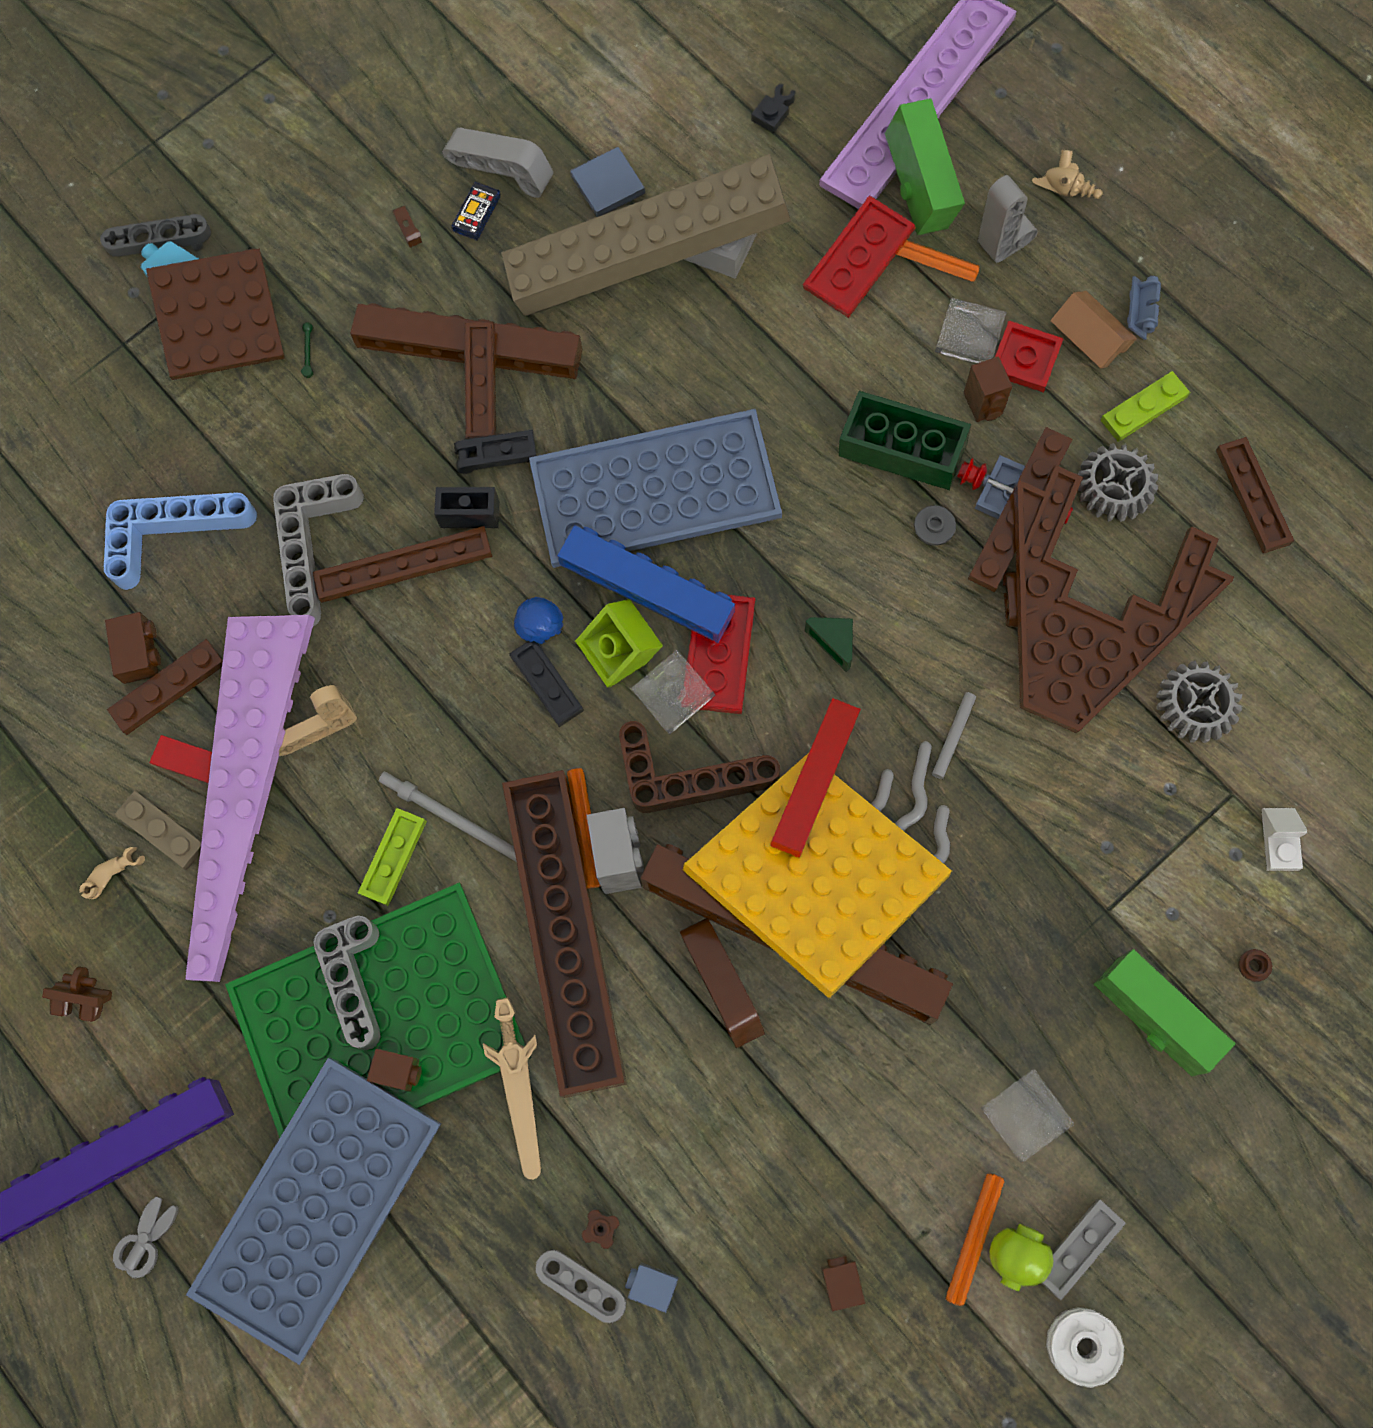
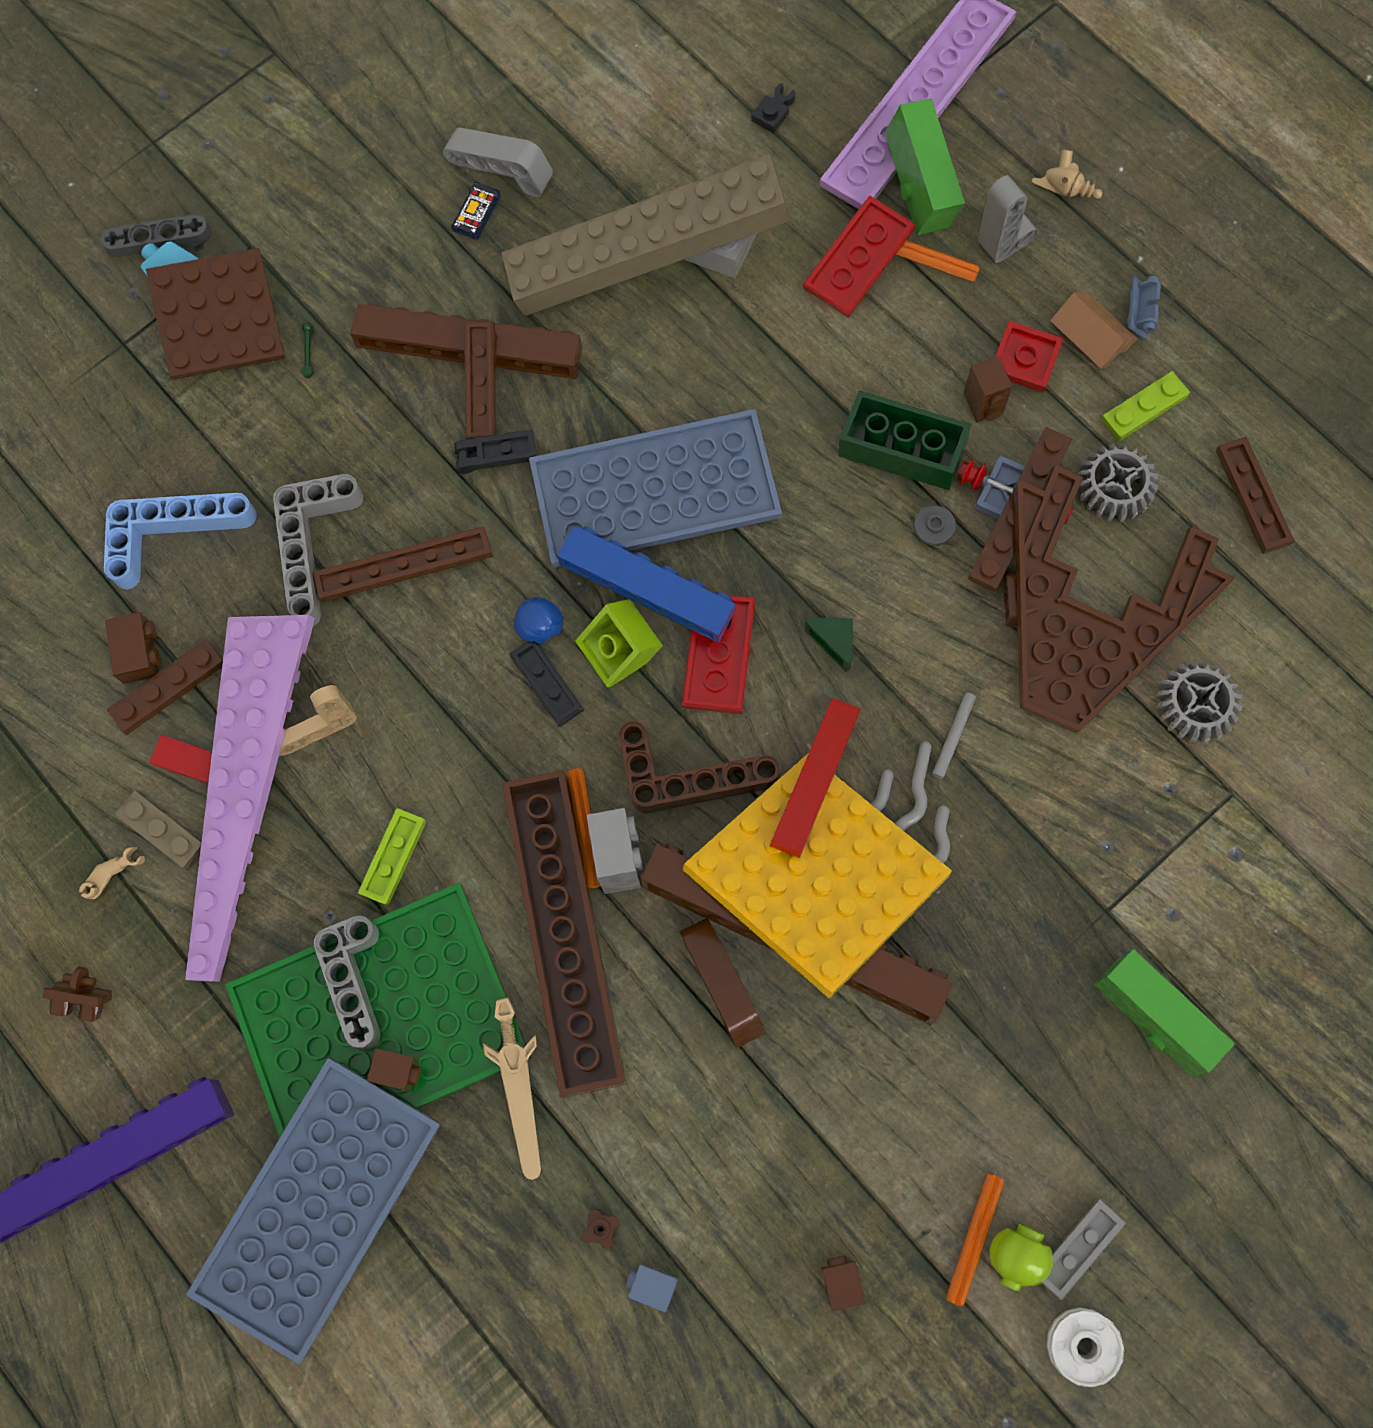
(148, 1232): light grey piece -> none
(409, 792): light grey bar -> none
(410, 233): reddish brown piece -> none
(467, 507): black brick -> none
(565, 1284): light grey plate -> none
(607, 182): sand blue tile -> none
(673, 692): clear plate -> none
(970, 331): clear plate -> none
(1027, 1116): clear plate -> none
(1261, 958): reddish brown plate -> none
(1282, 838): white slope -> none

